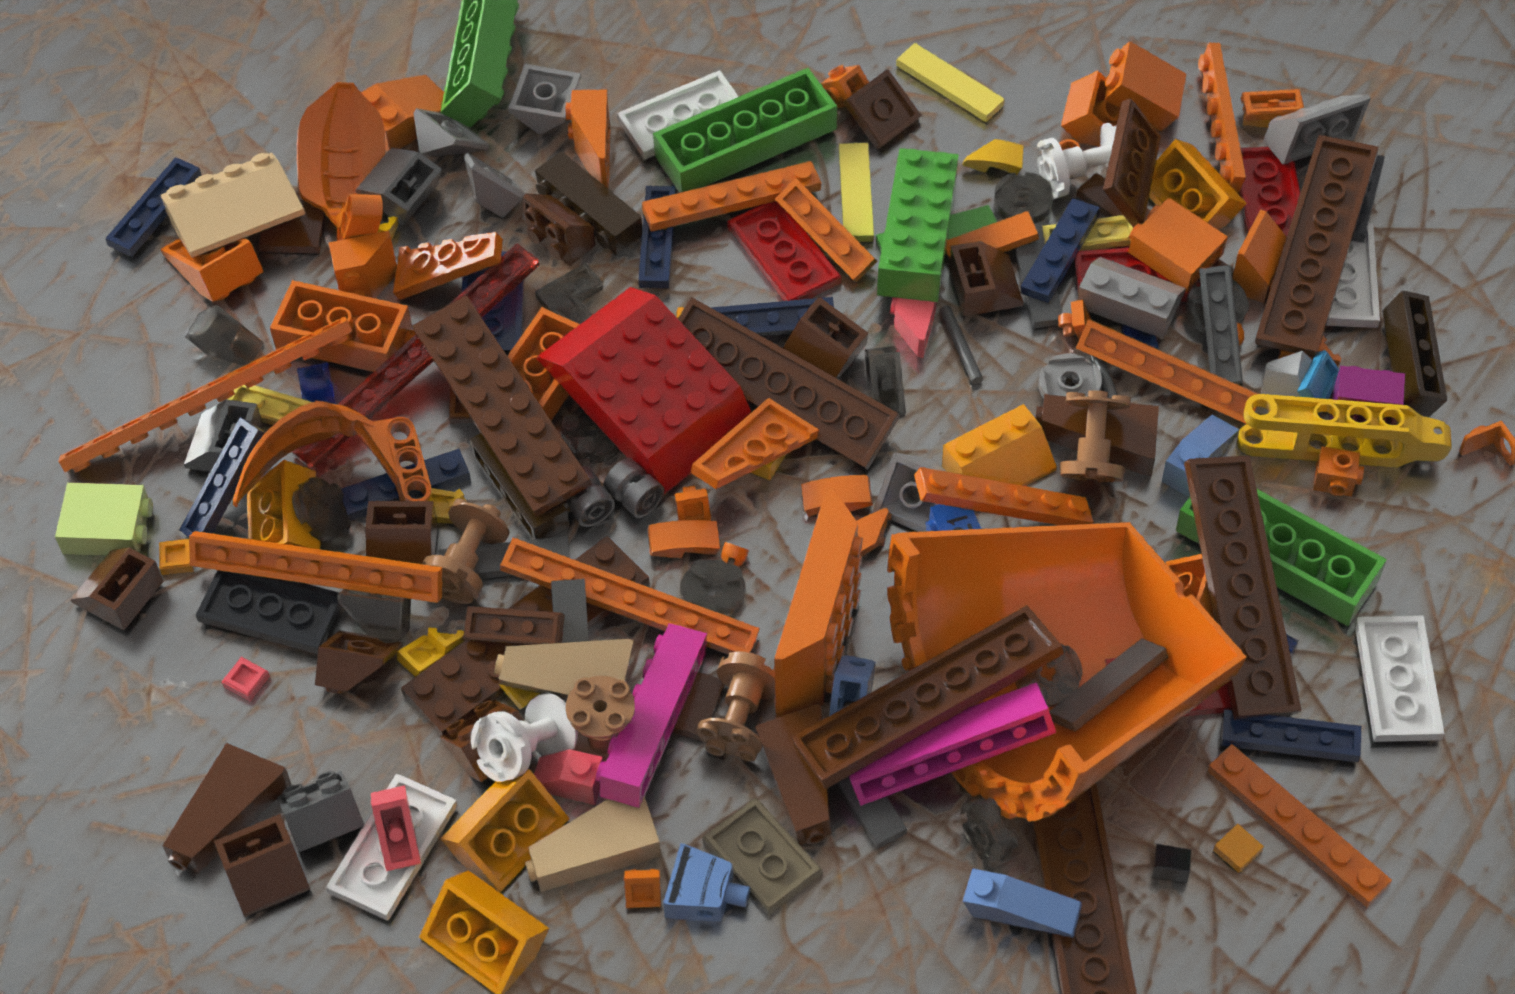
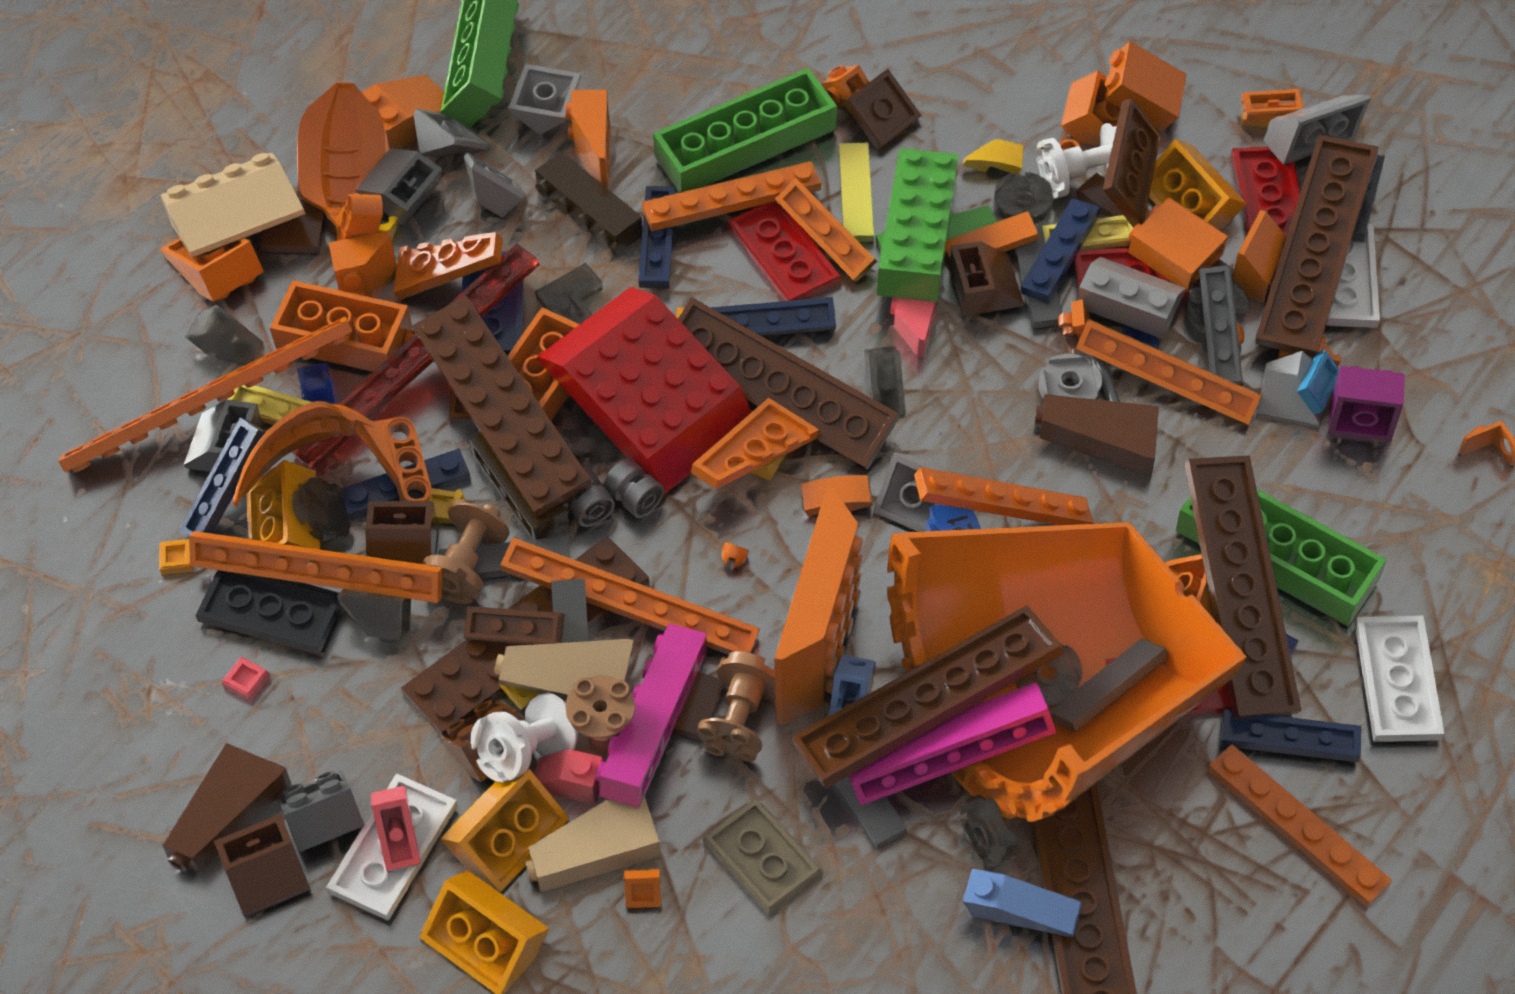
(103, 518): yellowish green brick -> none
(119, 586): reddish brown slope -> none
(150, 209): dark blue plate -> none
(349, 659): reddish brown slope -> none
(428, 649): yellow slope -> none
(557, 228): reddish brown slope -> none
(672, 107): white plate -> none
(677, 537): orange slope -> none
(692, 504): orange tile -> none
(702, 887): medium blue torso -> none
(714, 573): clear smoke plate -> none
(797, 785): reddish brown slope -> none
(827, 339): reddish brown slope -> none
(872, 530): orange slope -> none
(950, 82): light yellow tile -> none
(961, 345): dark grey bar -> none
(1002, 450): light orange slope -> none
(1094, 449): medium nougat piece -> none
(1172, 863): black slope -> none
(1205, 441): medium blue slope -> none
(1222, 116): orange plate -> none
(1238, 848): light orange tile -> none
(1296, 422): yellow piece -> none
(1337, 471): orange brick -> none
(1415, 351): dark brown brick -> none

